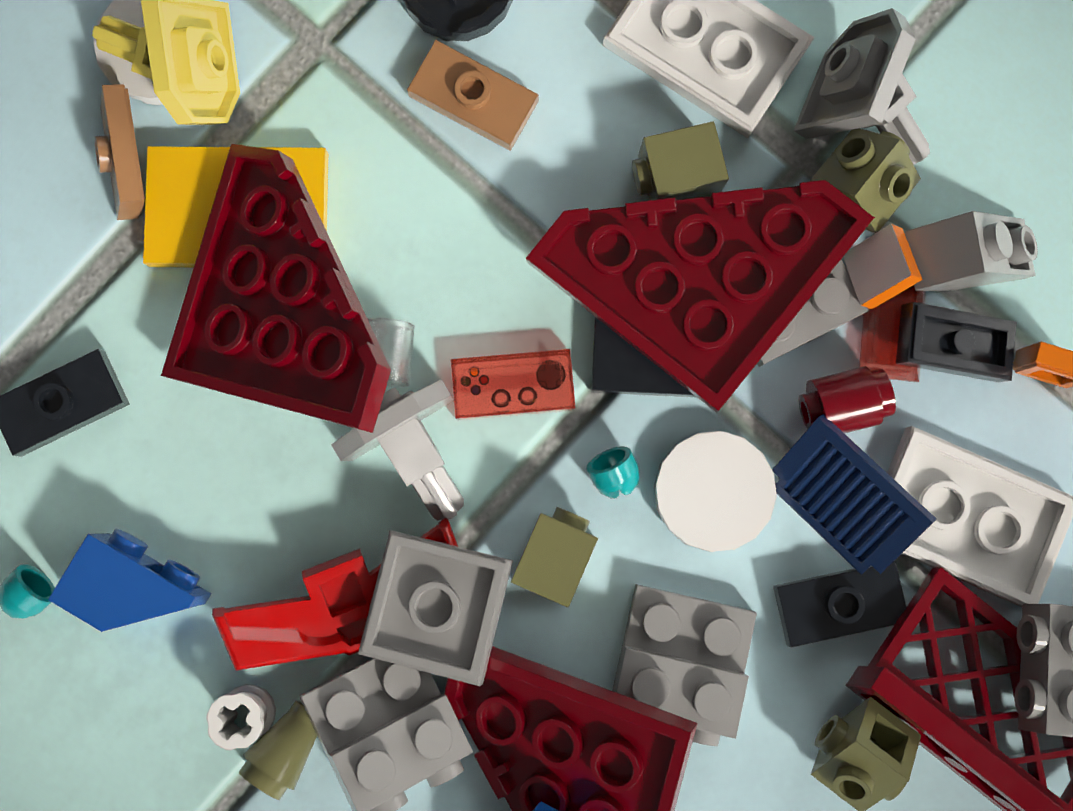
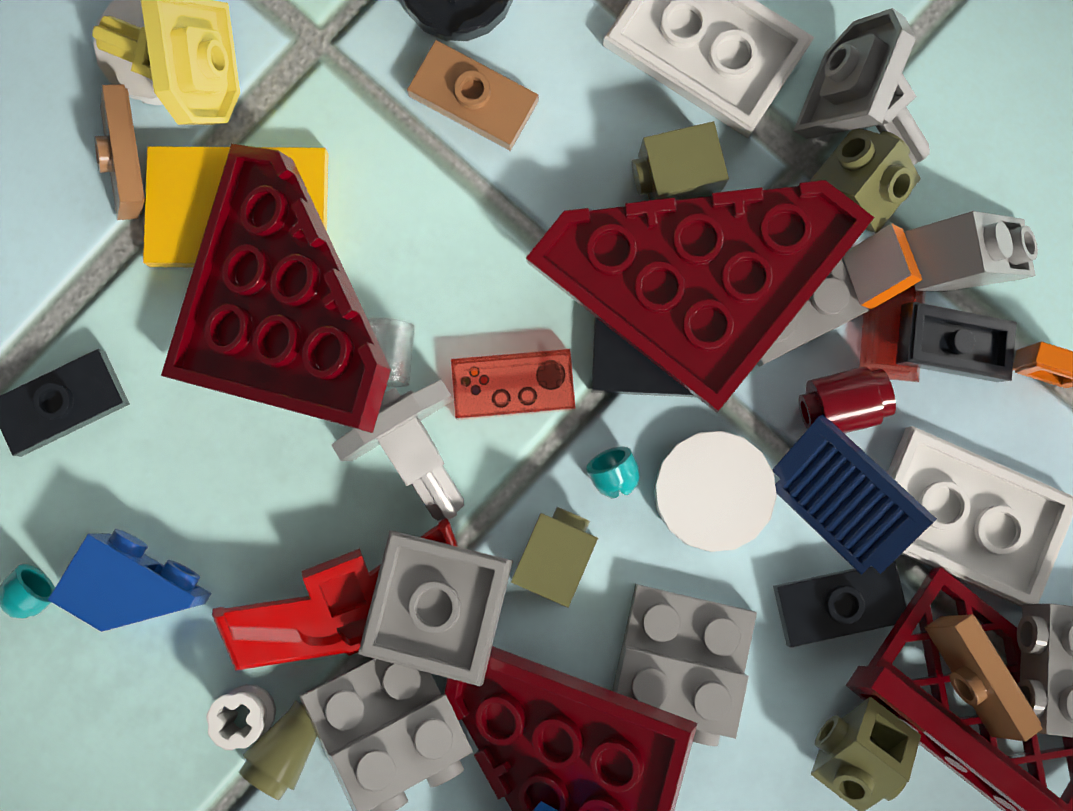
(983, 678): none -> medium nougat plate

